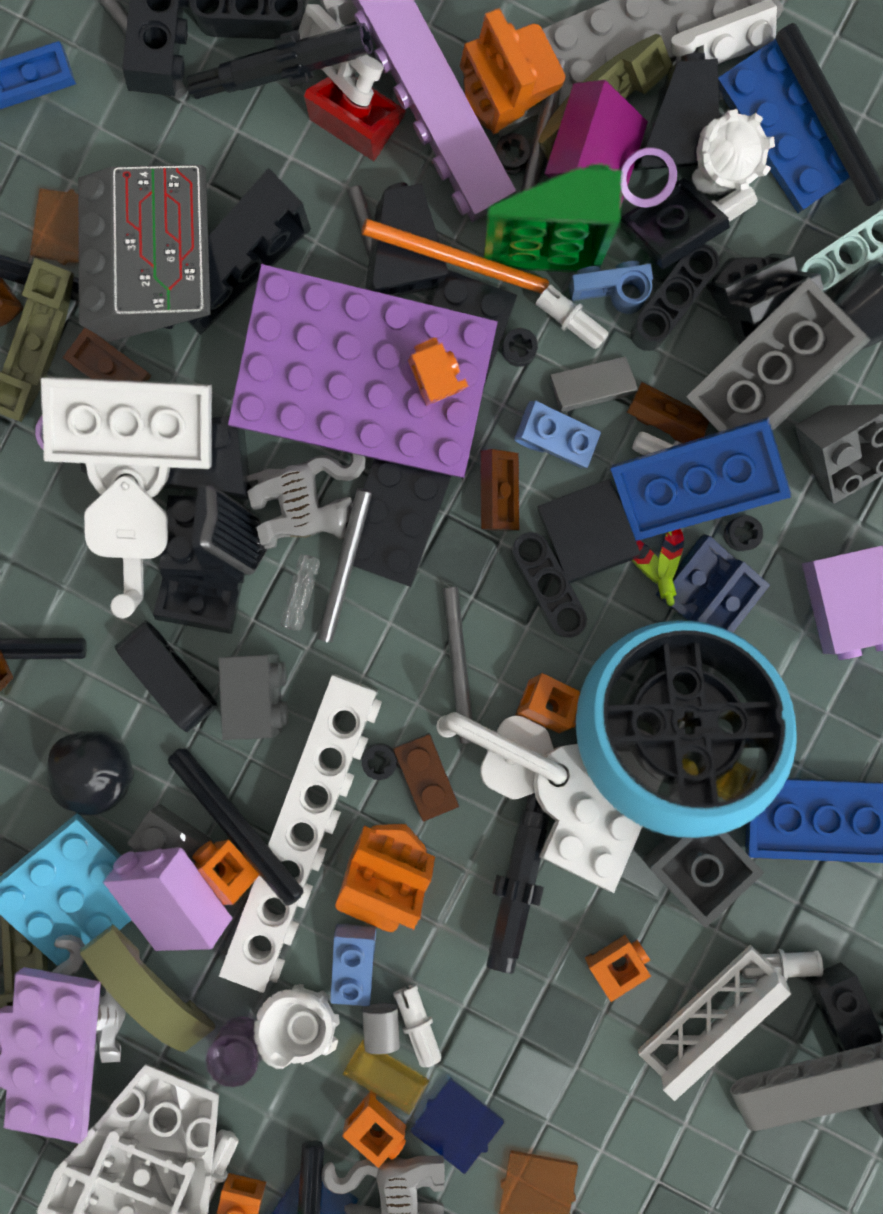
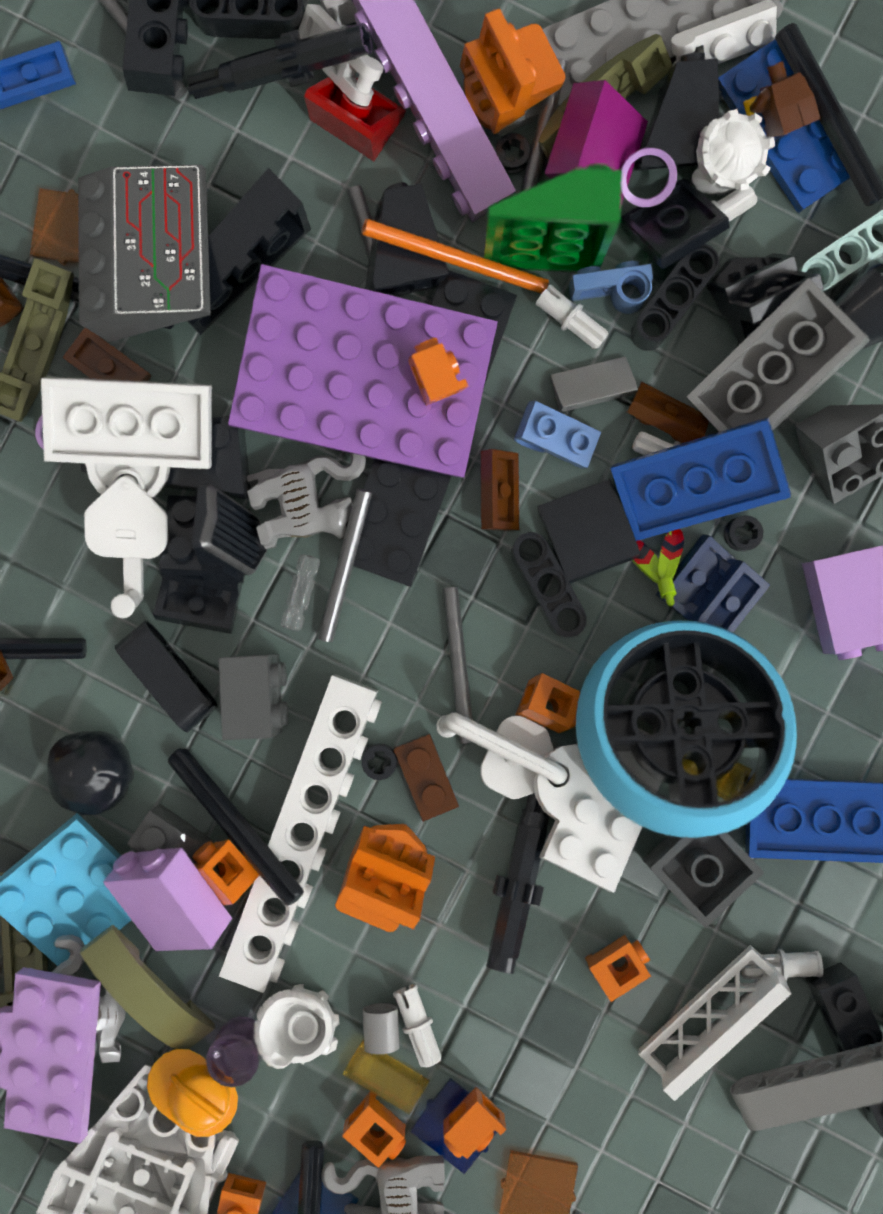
(189, 1095): none -> light orange piece
(353, 964): medium blue plate -> none
(472, 1124): none -> orange brick
(526, 337): black bush -> none
(784, 103): none -> reddish brown piece

